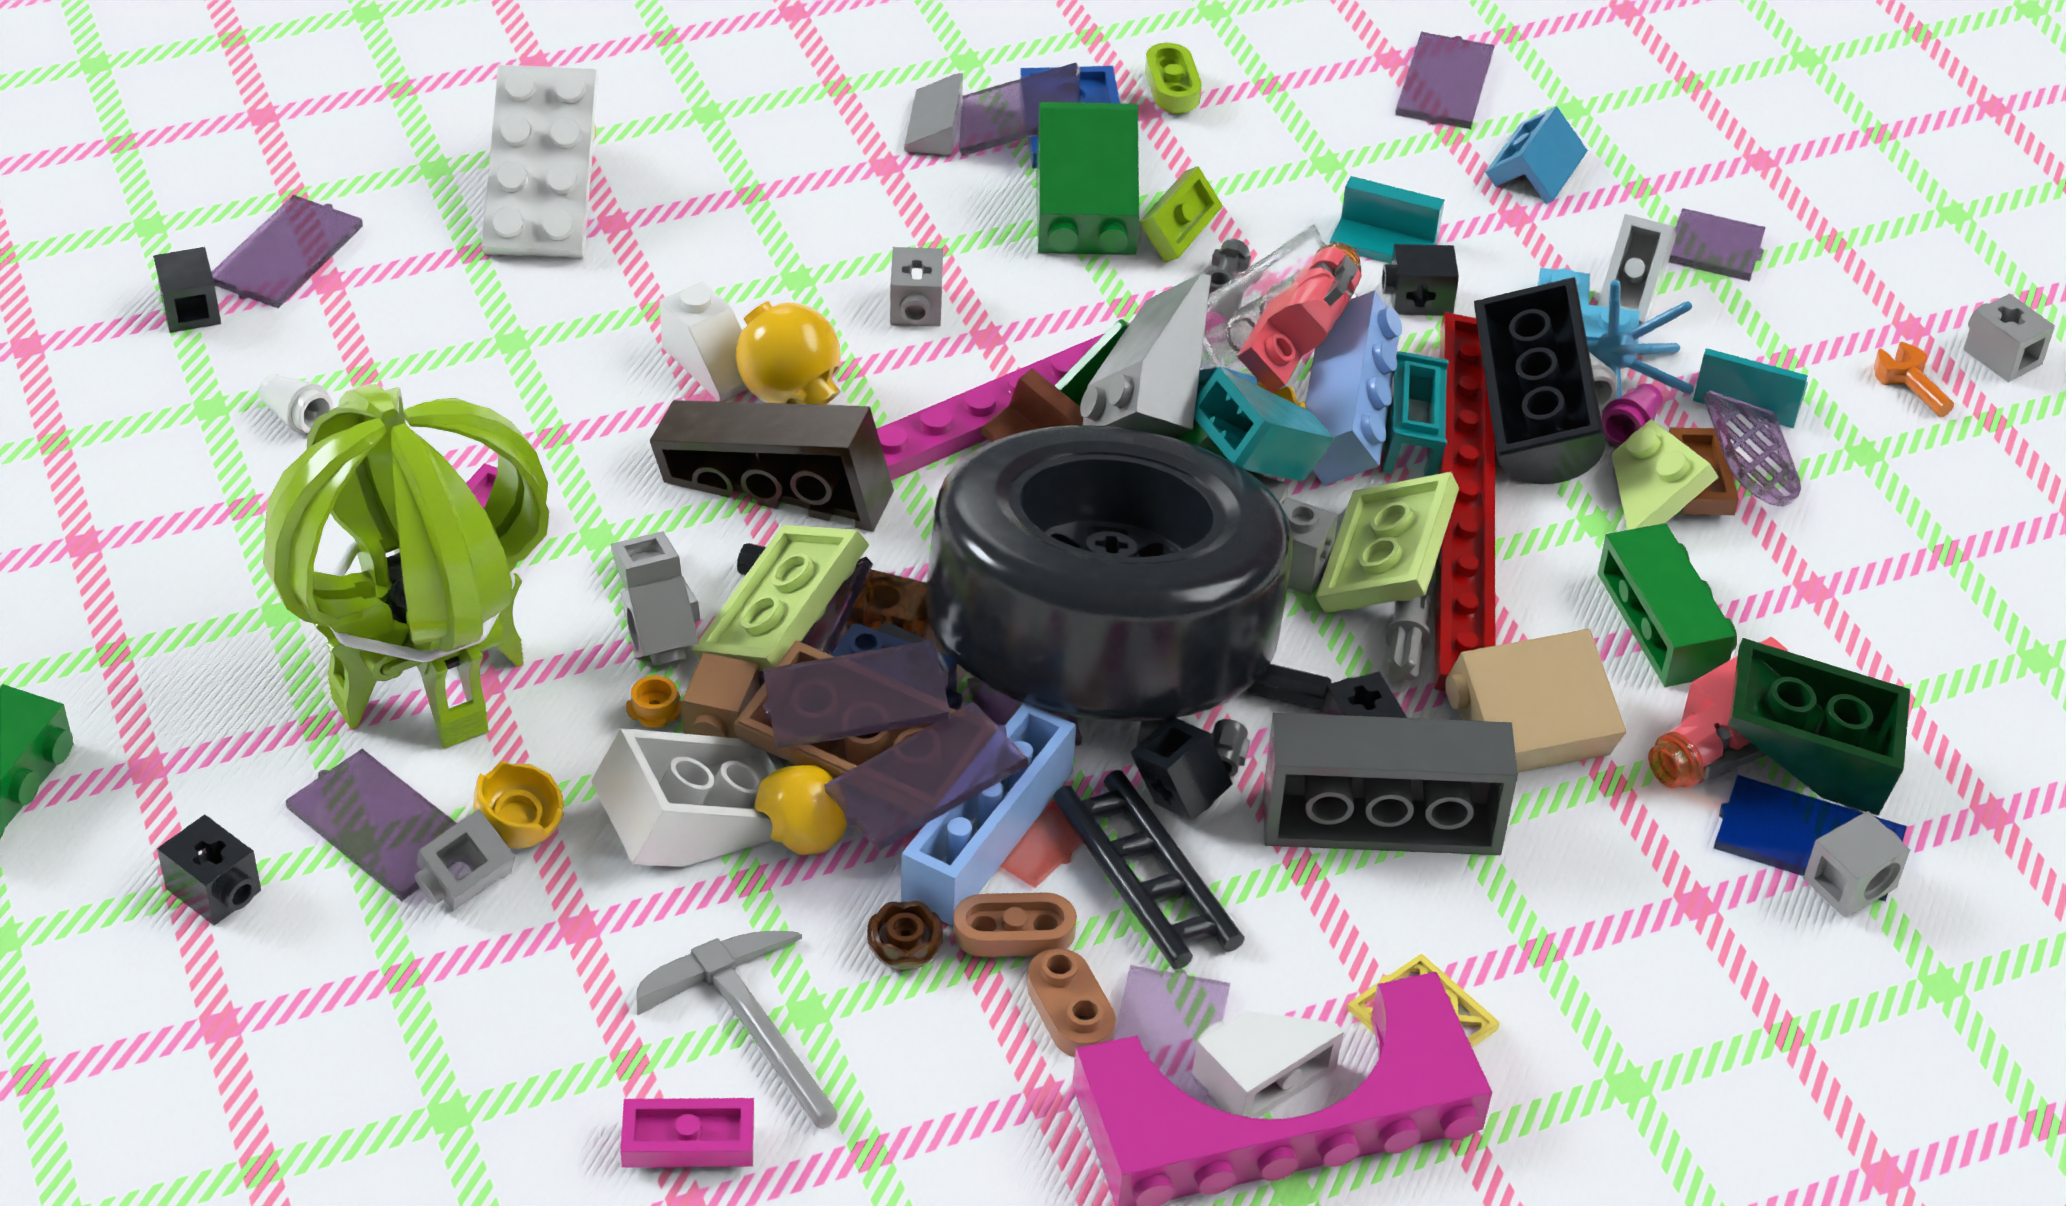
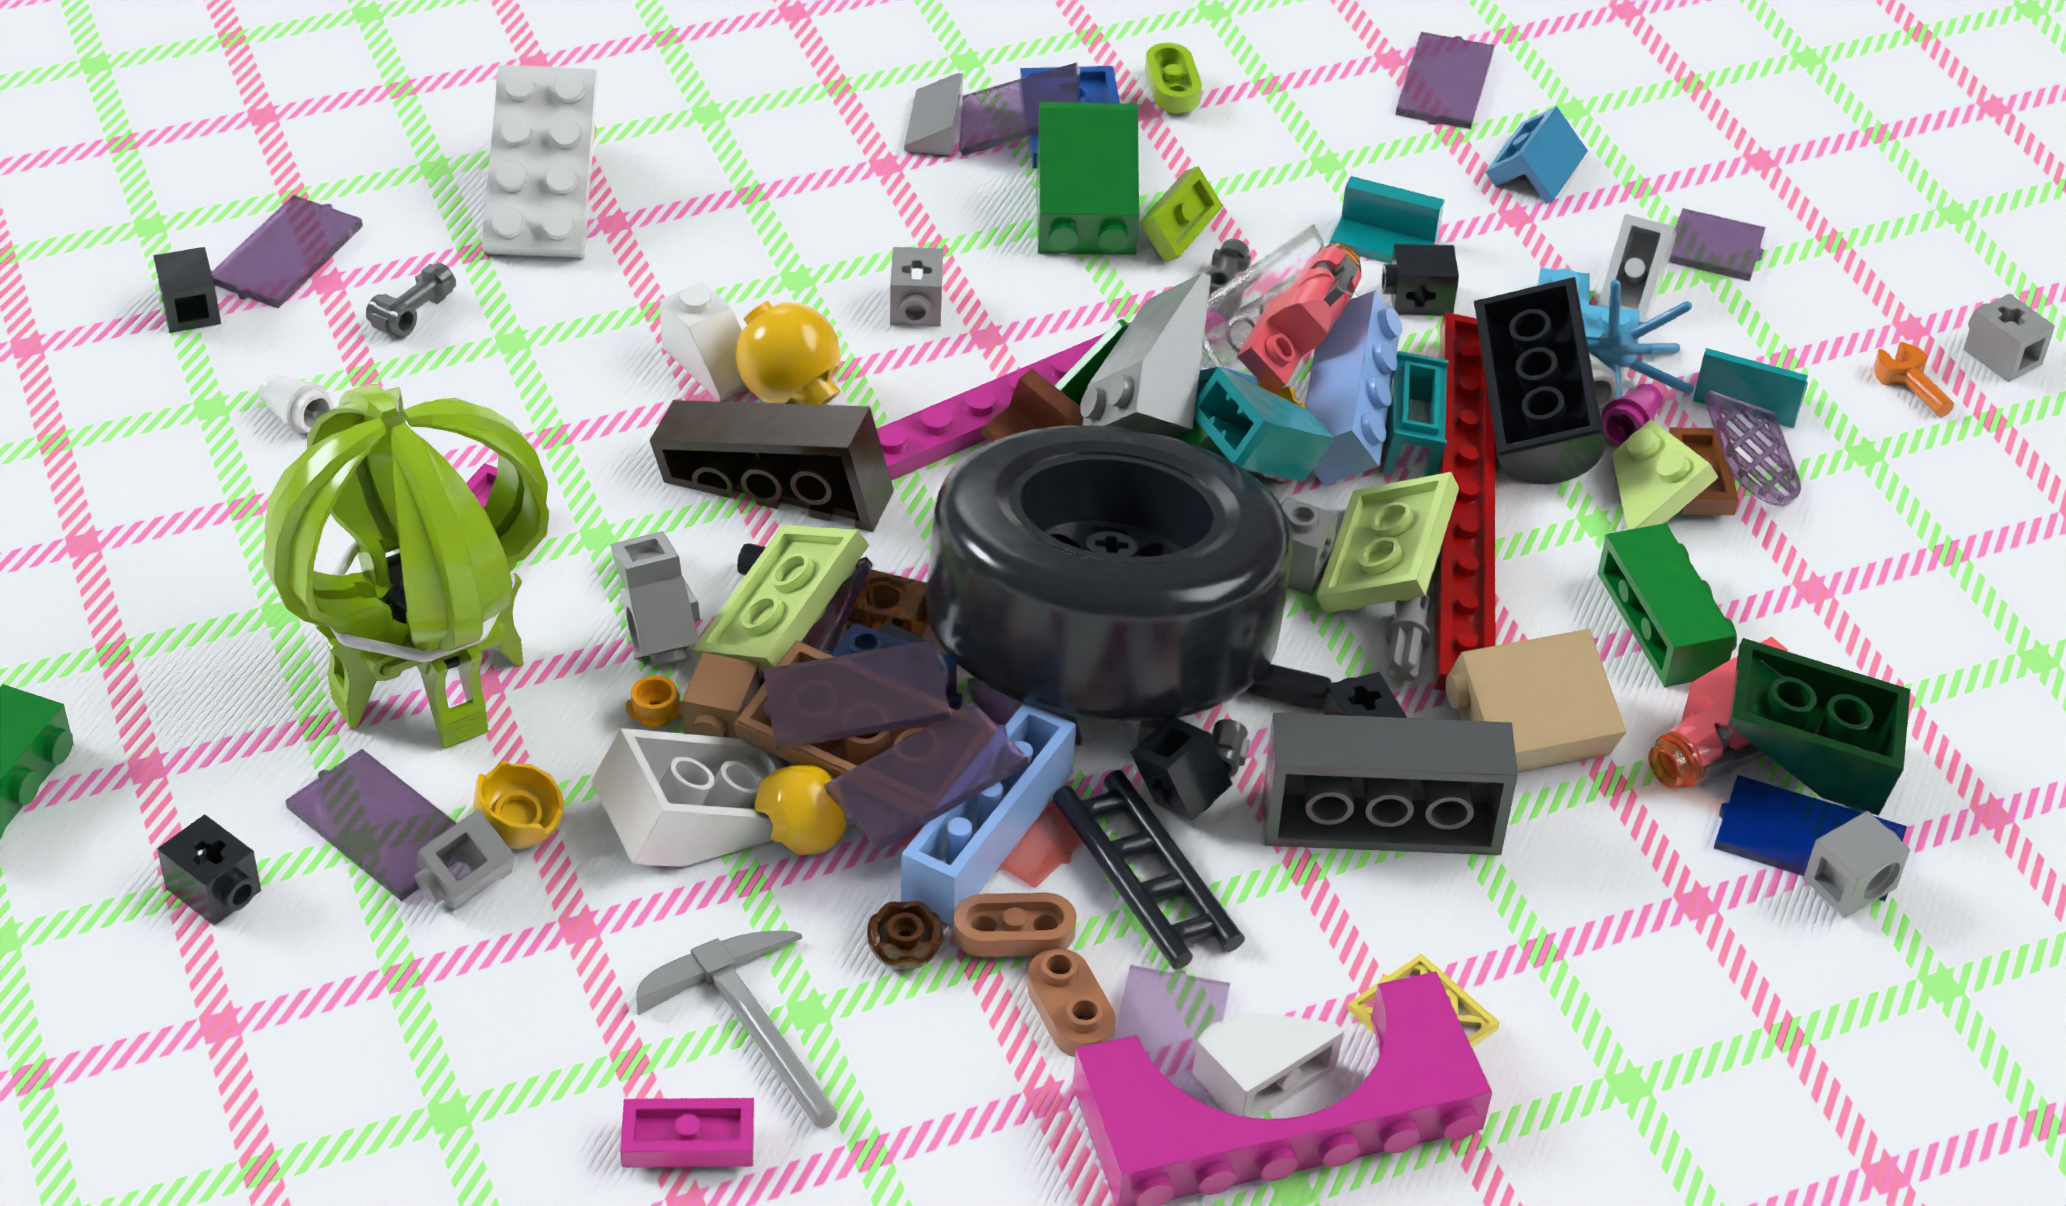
(400, 313): none -> dark grey bar

